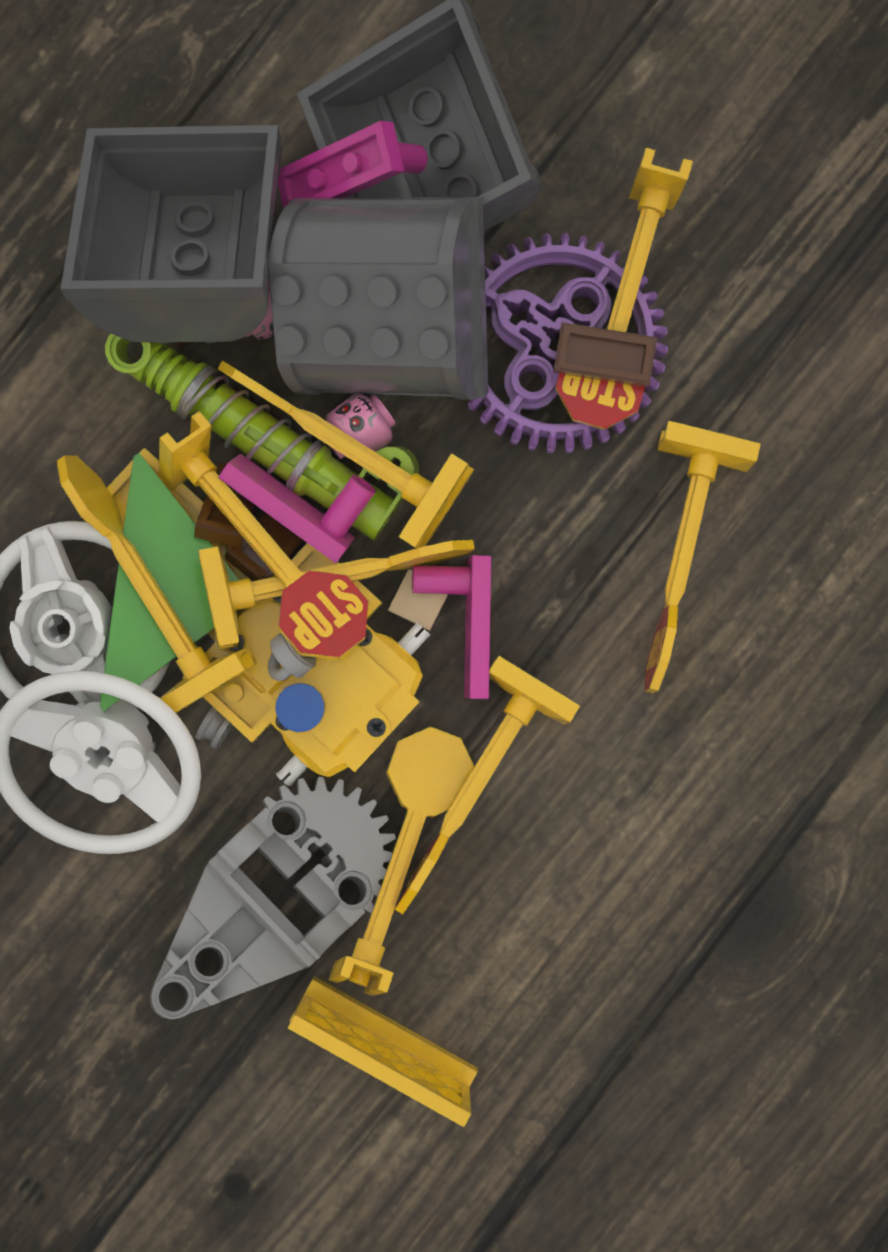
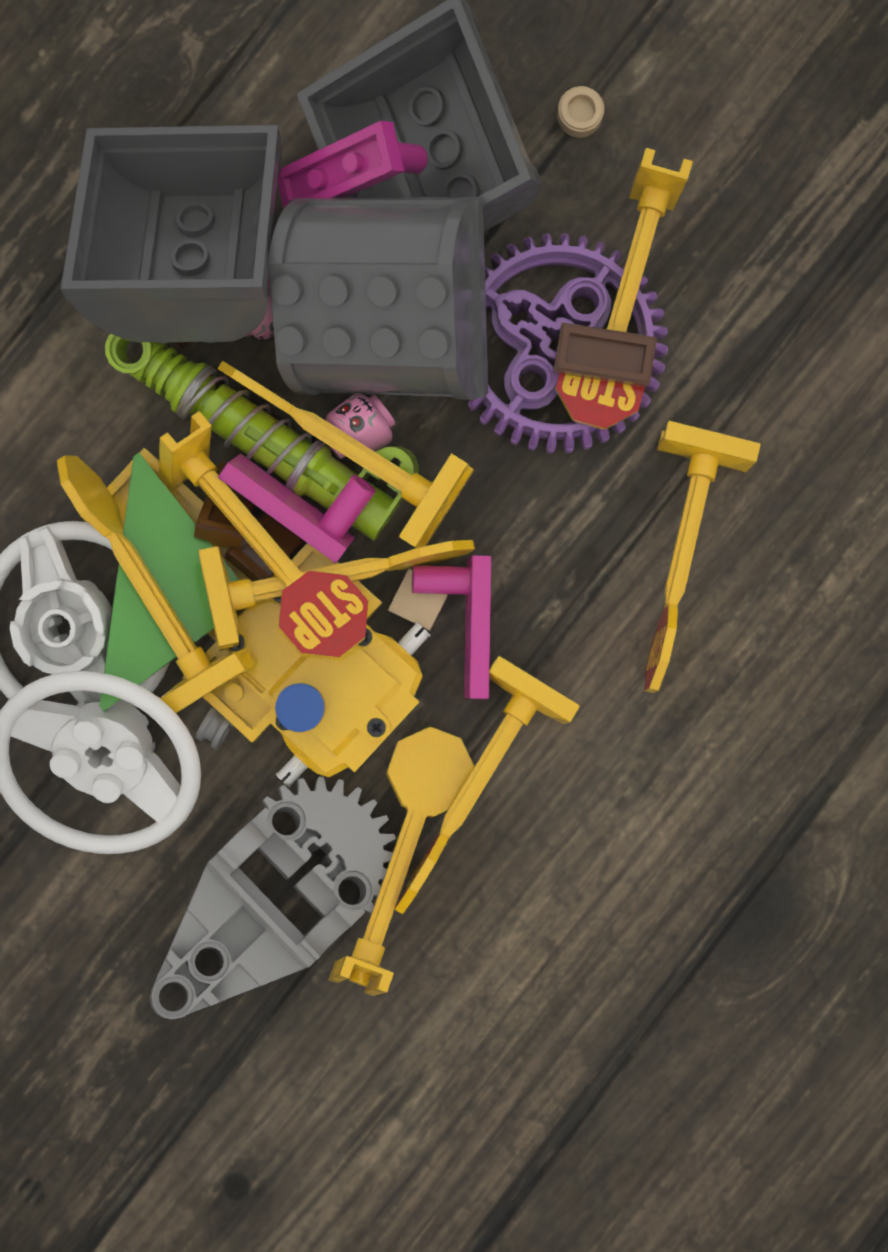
(290, 660): light grey tile -> none
(385, 1050): yellow fence -> none
(580, 111): none -> tan tile

